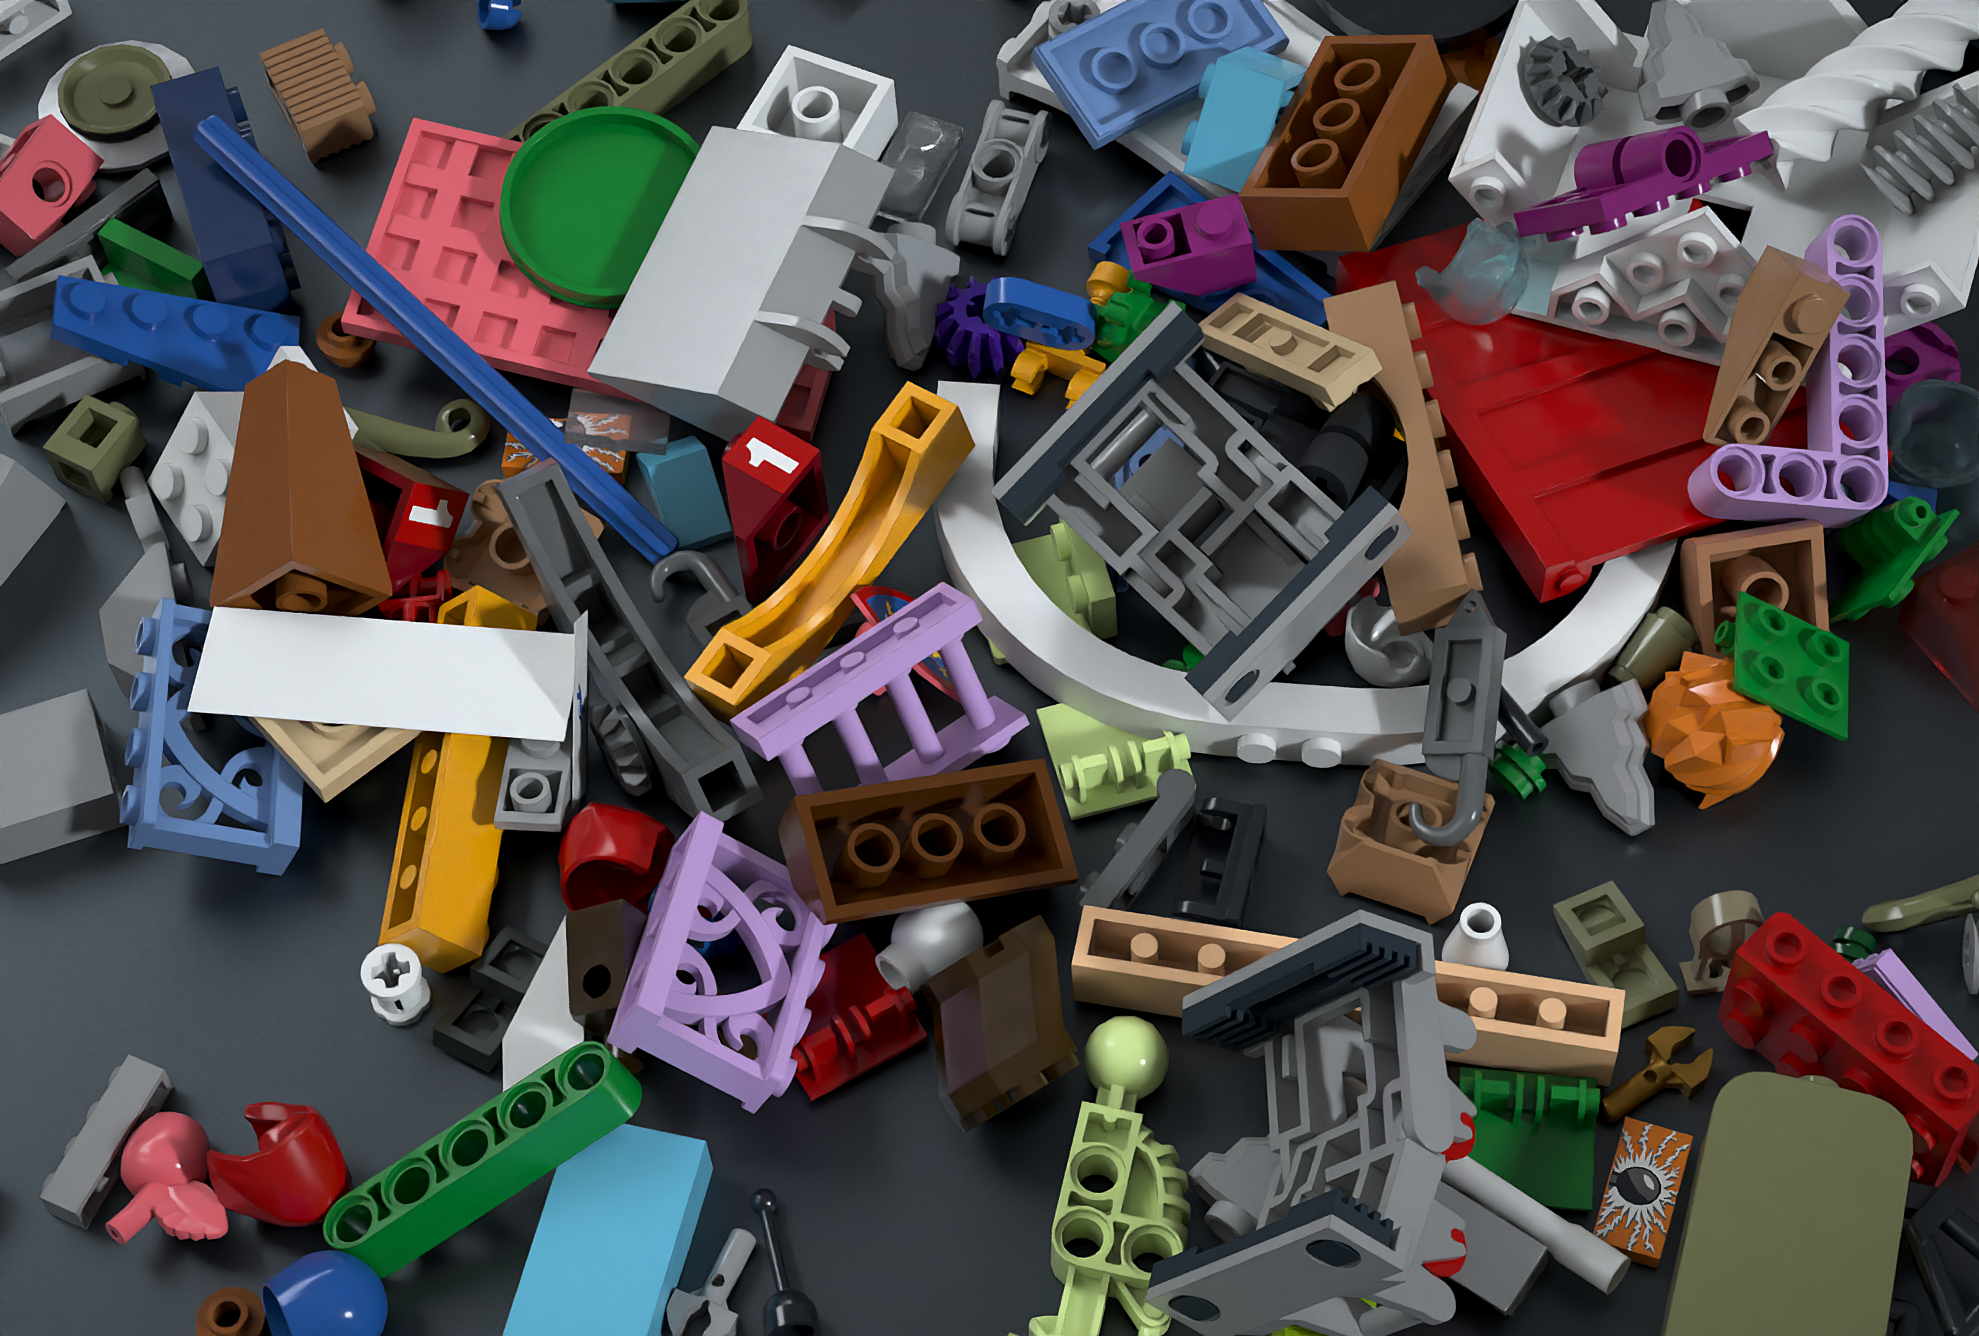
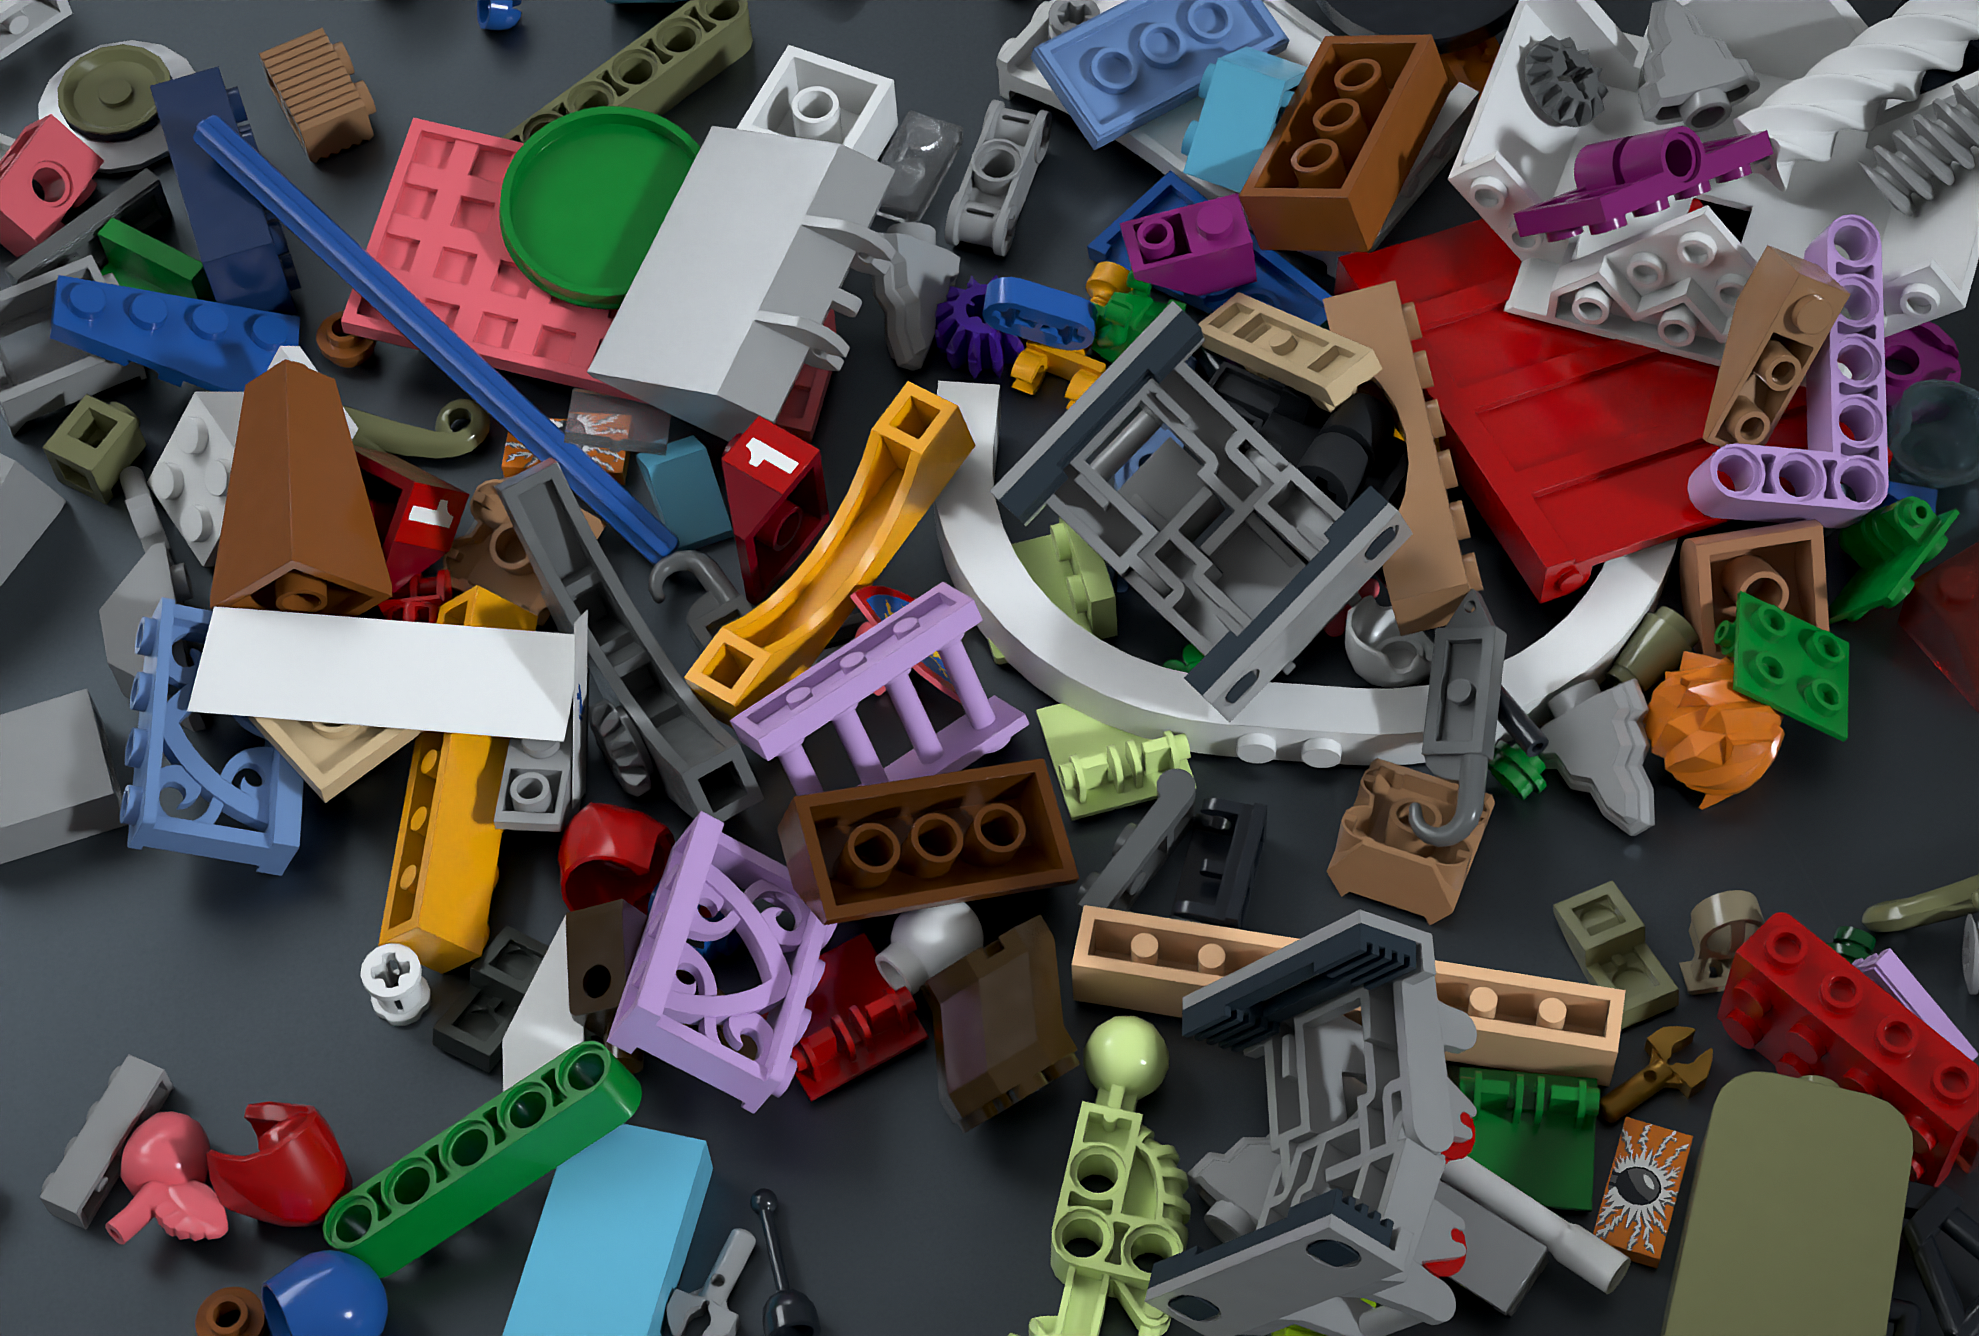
(1477, 939): white cone -> none
(1482, 278): clear light blue helmet -> none

